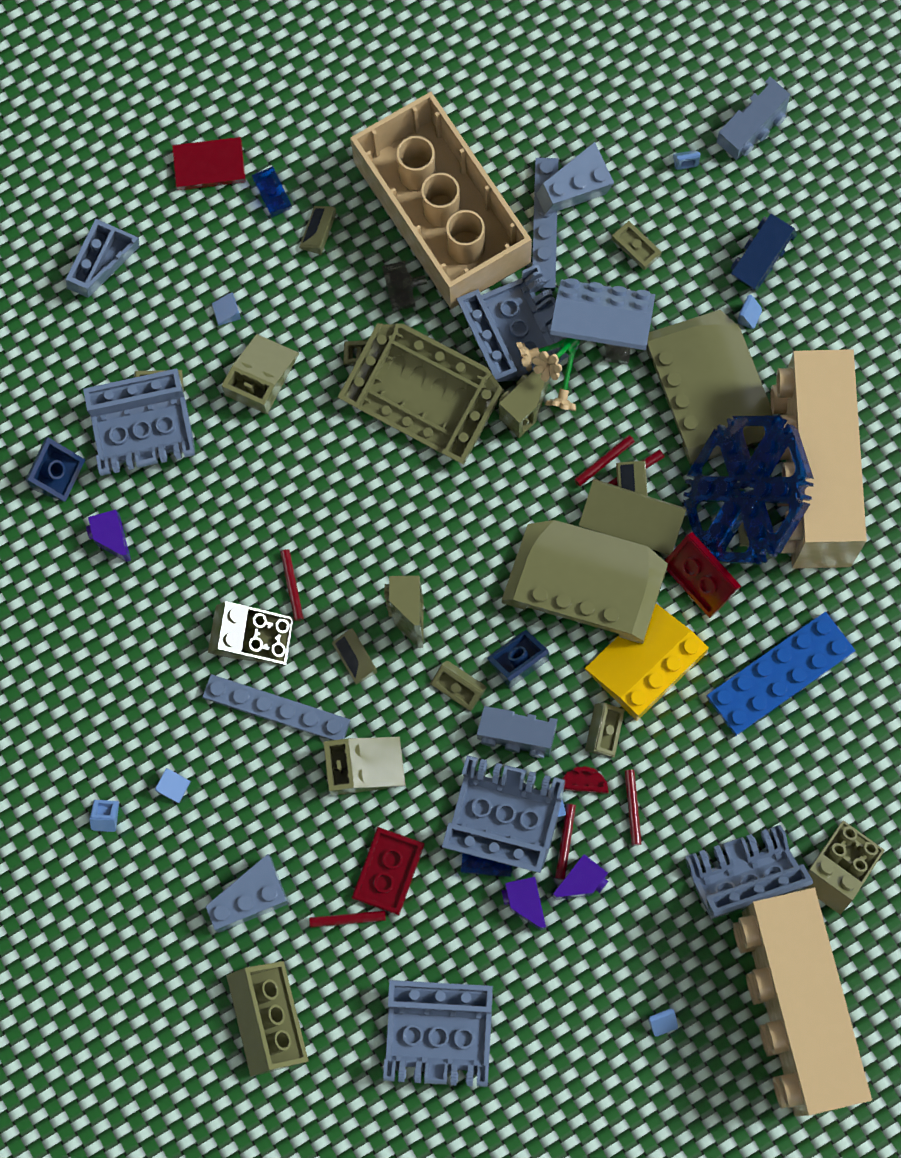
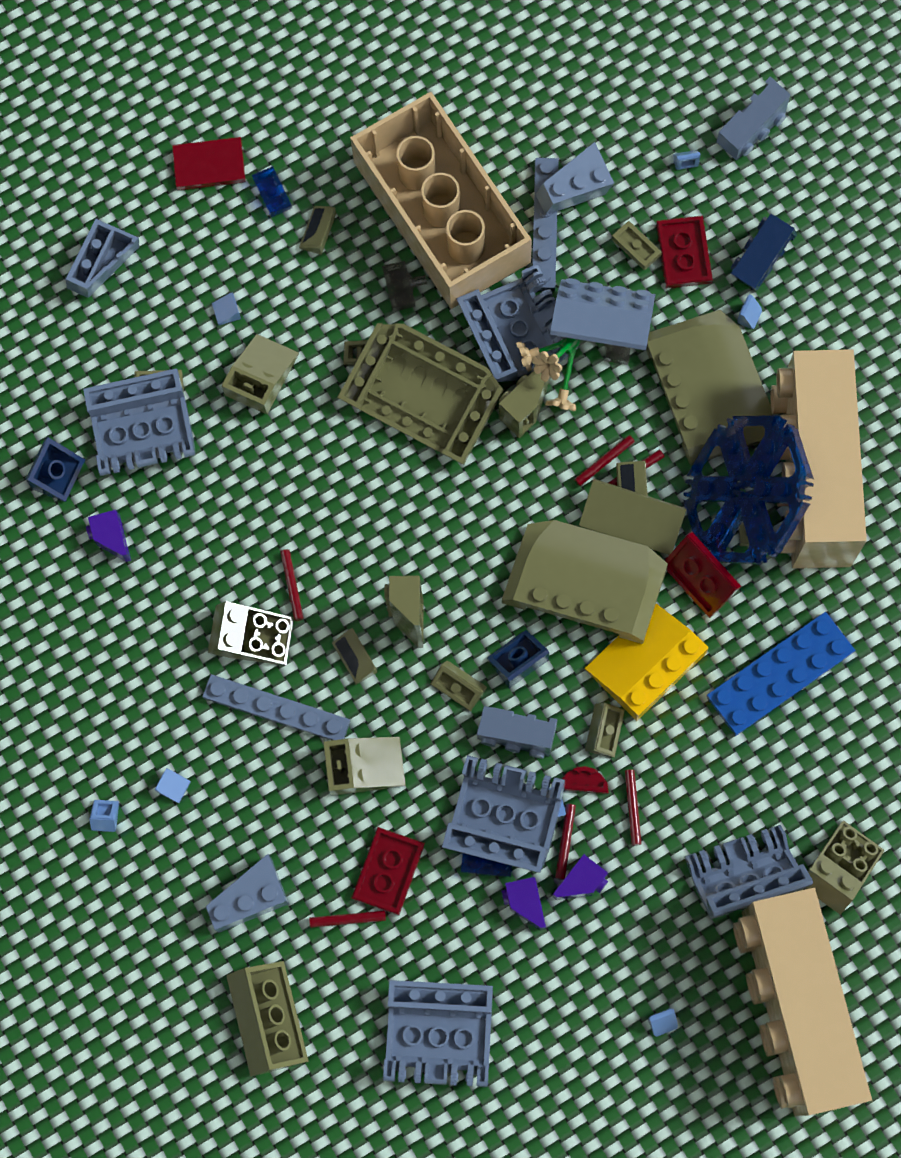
(684, 252): none -> dark red tile

